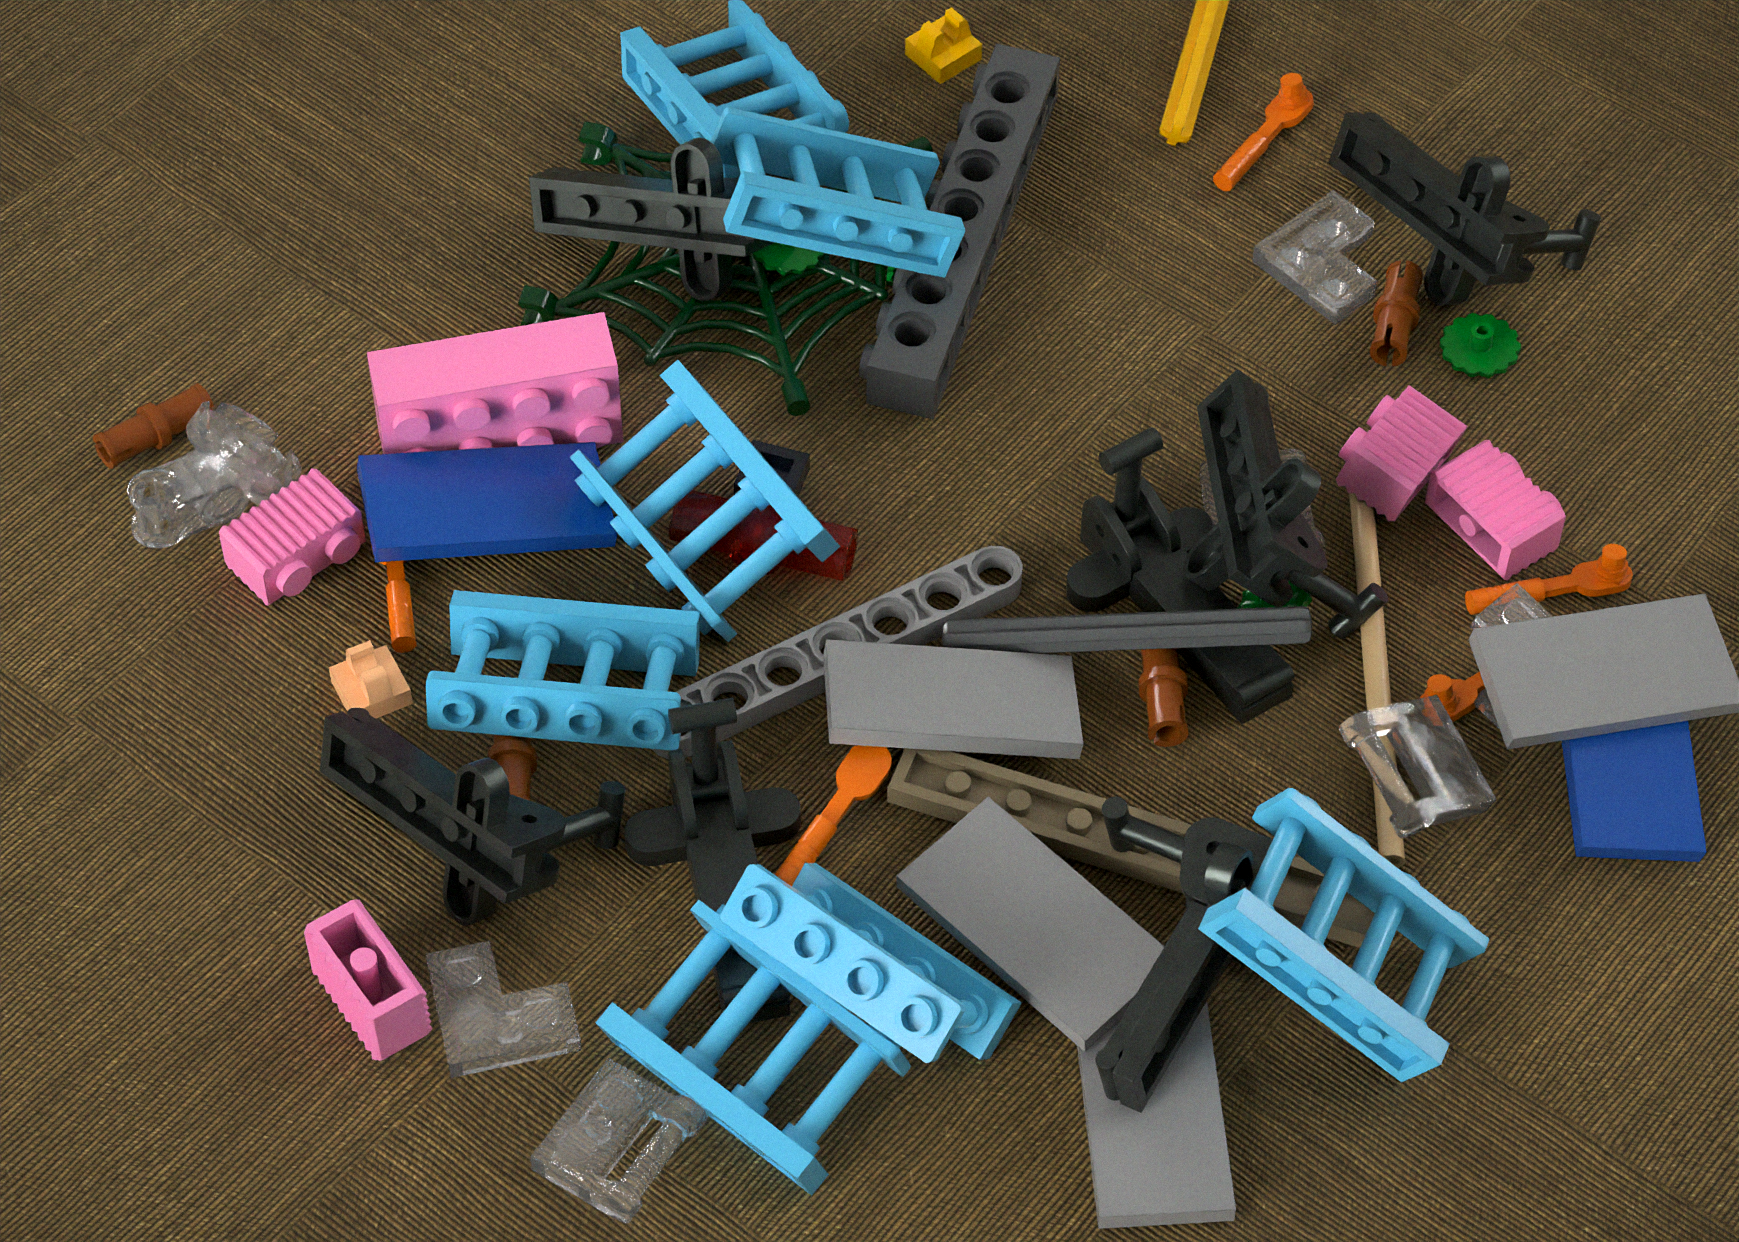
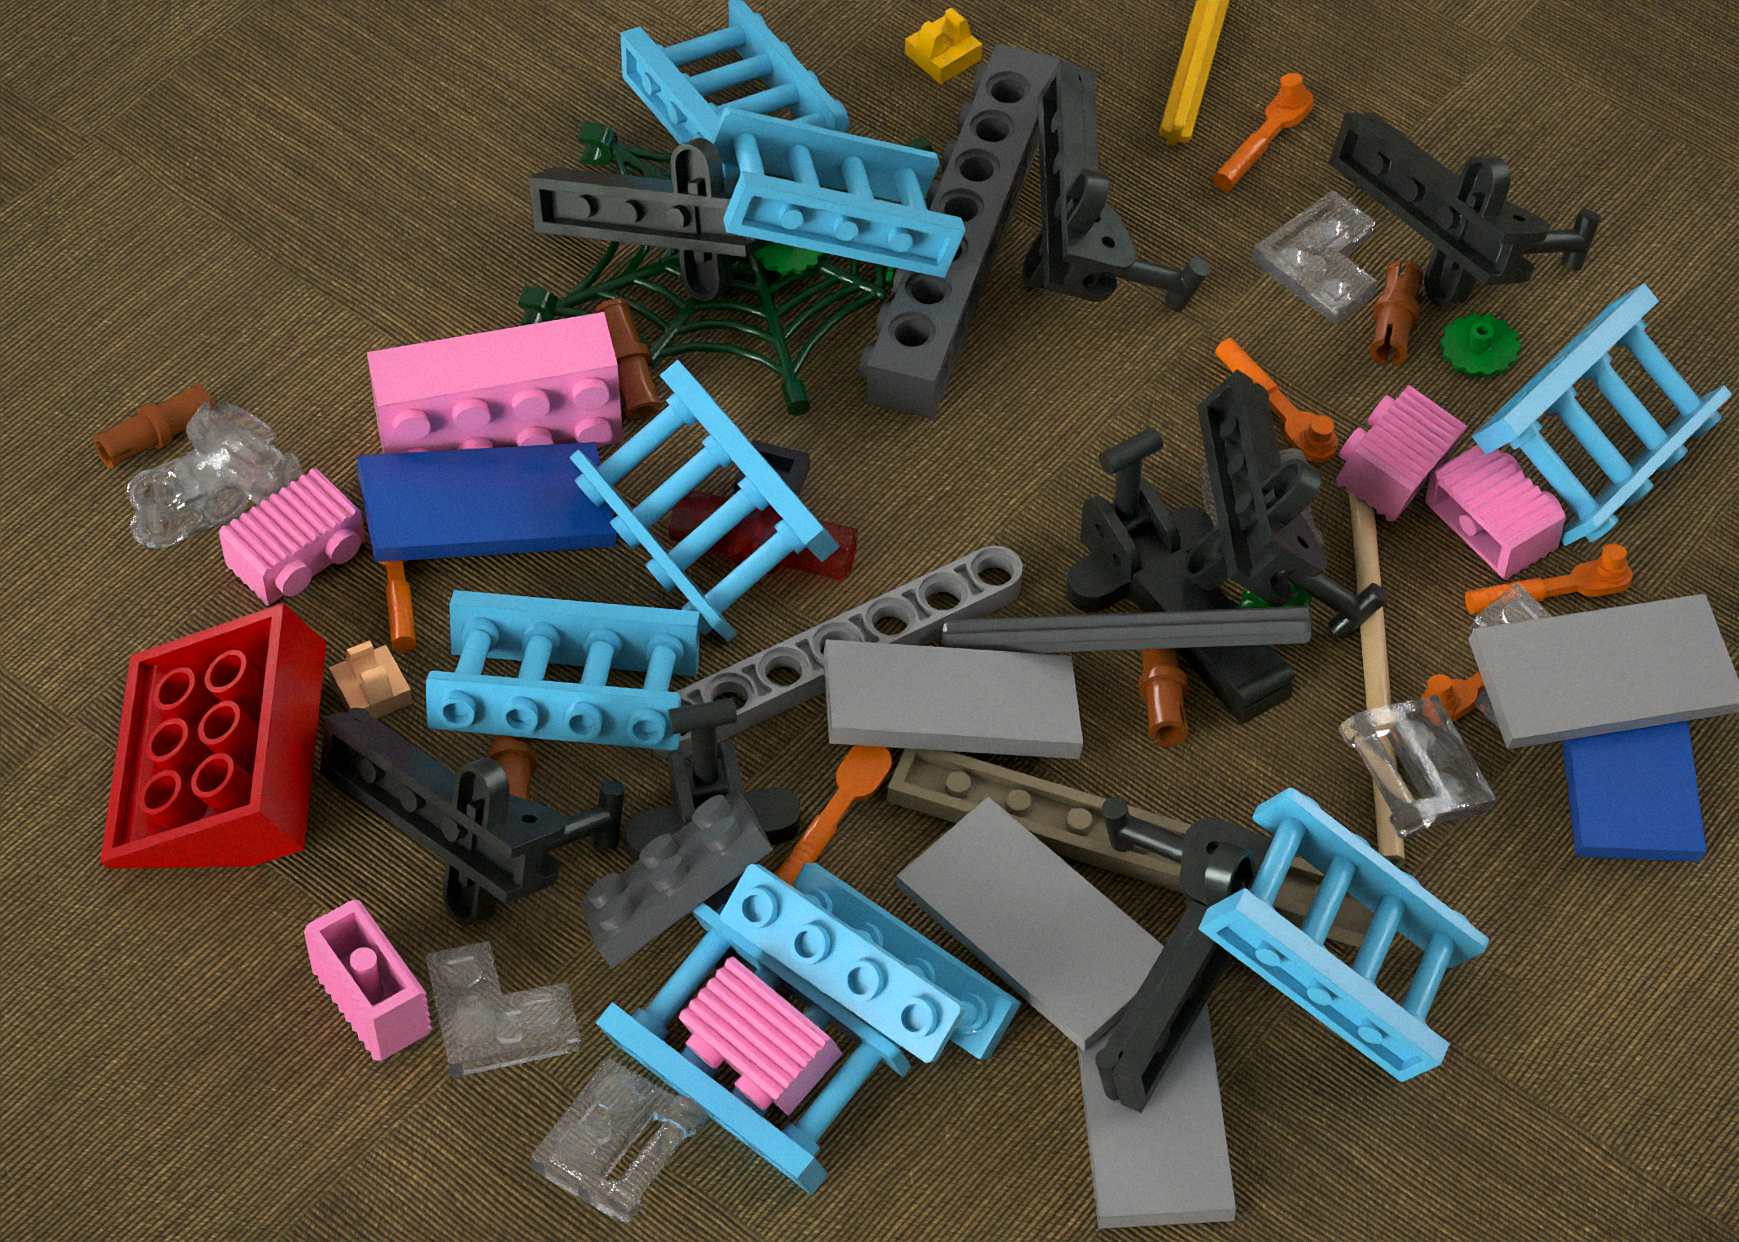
(217, 746): none -> red slope
(632, 359): none -> dark orange pin
(674, 876): none -> dark grey plate
(759, 1037): none -> bright pink brick
(1081, 235): none -> pearl dark grey piece
(1302, 429): none -> orange piece
(1553, 392): none -> medium azure fence

